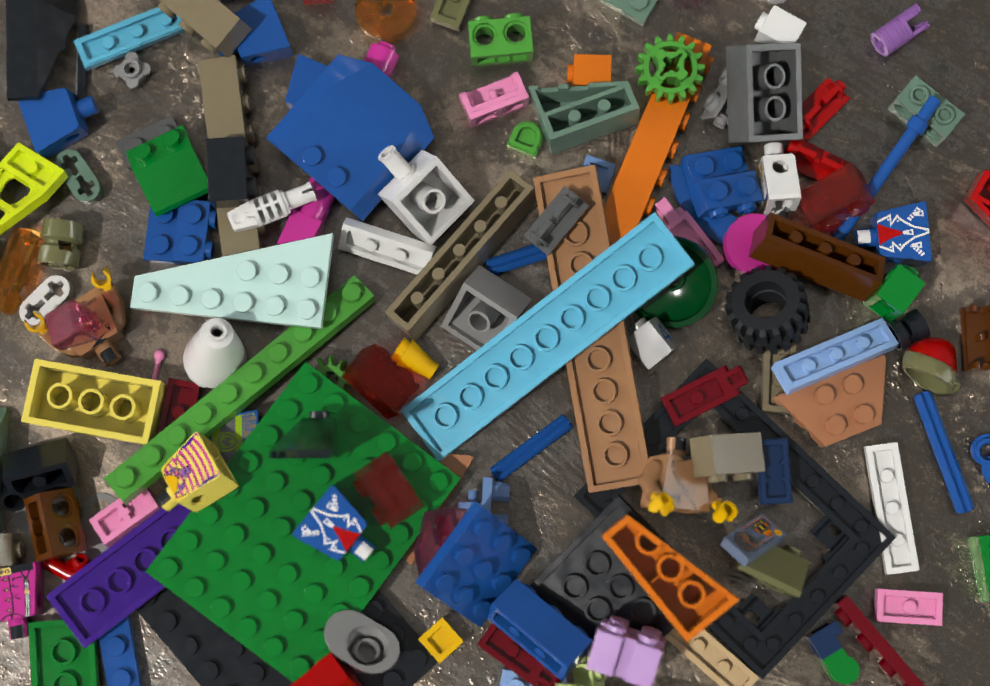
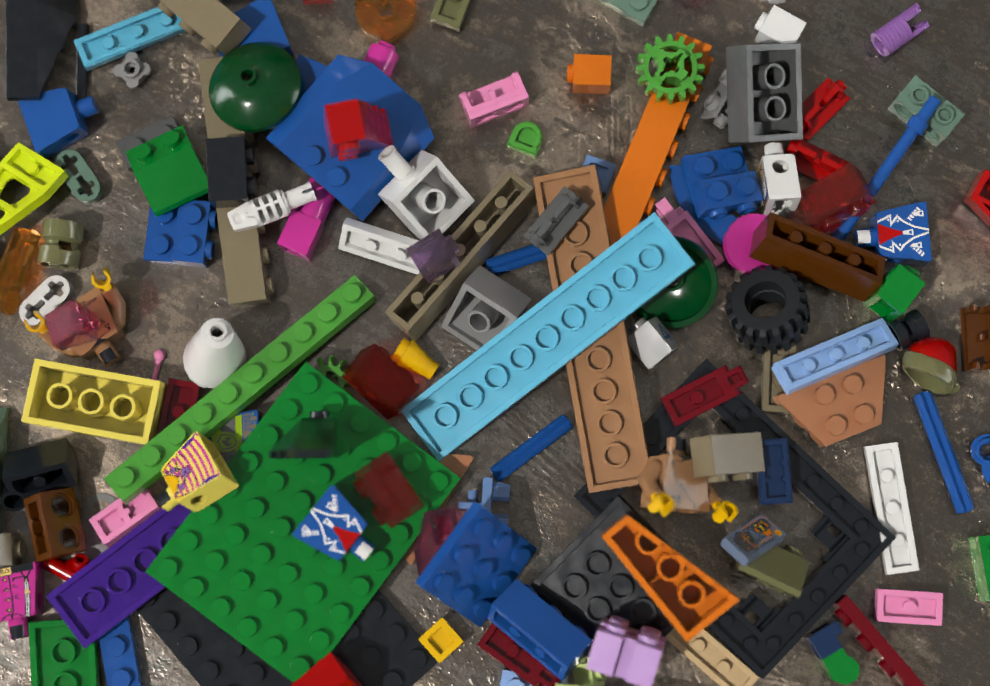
(262, 285): light aqua wing -> none
(264, 98): none -> dark green dish
(355, 128): none -> red wedge
(361, 642): light grey piece -> none
(434, 255): none -> clear purple brick
(501, 49): bright green brick -> none
(583, 112): sand green wedge -> none

